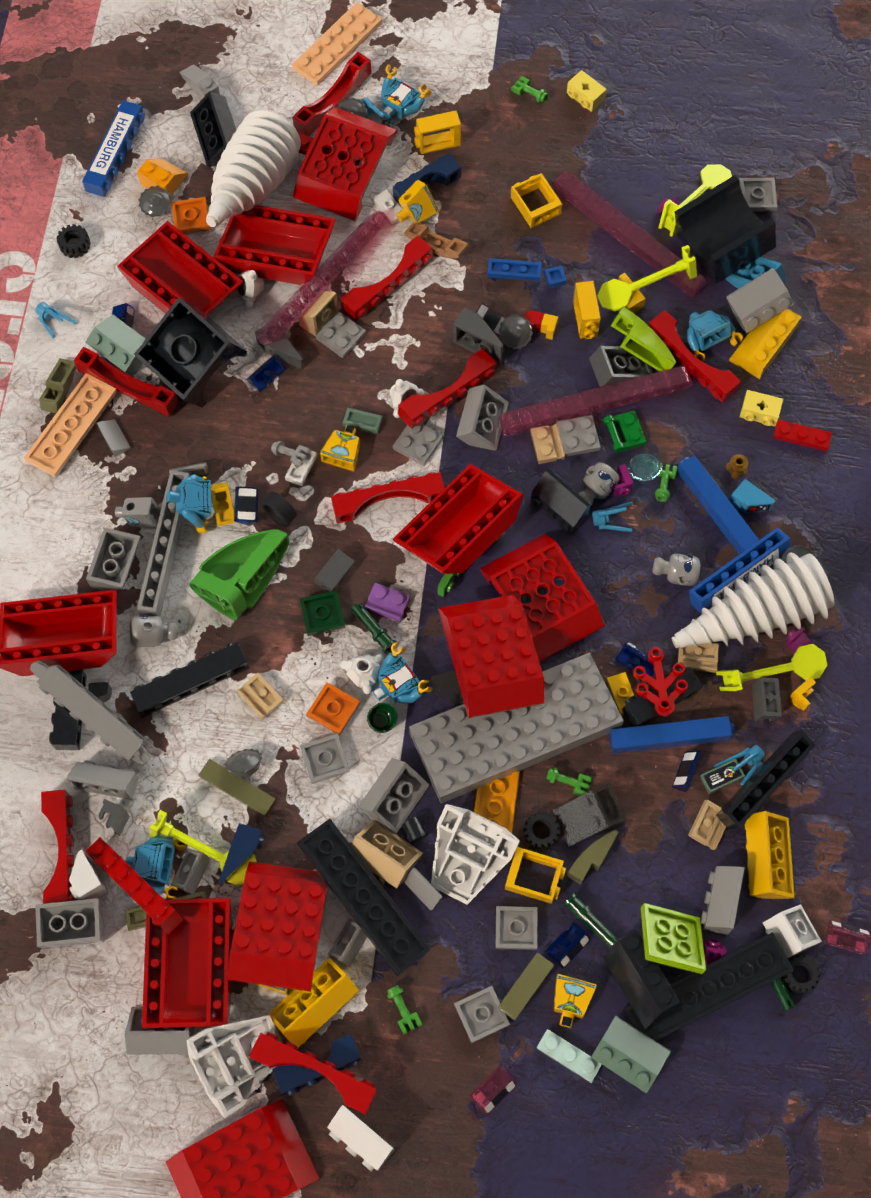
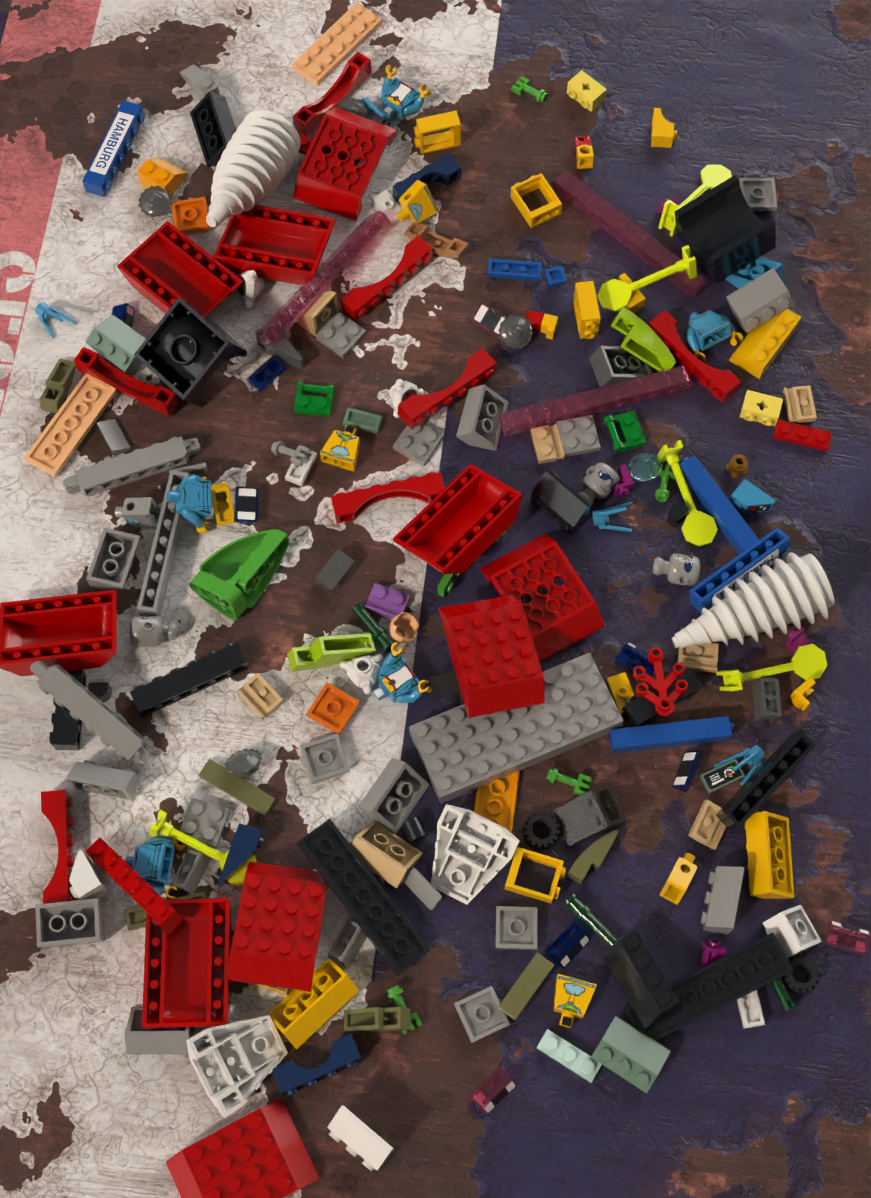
(75, 249): black tyre -> none
(117, 816): dark grey hinge -> none
(131, 466): none -> light grey hinge
(205, 822): none -> light grey plate
(273, 1053): red arch -> none
(278, 508): black tyre -> none
(313, 404): none -> green plate
(322, 613): dark green plate -> none
(330, 651): none -> lime slope
(377, 1019): none -> olive slope
(382, 717): dark green hair -> none
(404, 627): none -> light nougat hair
(474, 334): dark grey slope -> none
(584, 152): none -> yellow leg
(662, 131): none -> yellow arch
(672, 938): lime plate -> none
(677, 514): none -> black brick
(679, 878): none -> yellow torso
(698, 526): none -> neon yellow piece
(751, 1010): none -> white plate
(799, 404): none -> tan plate

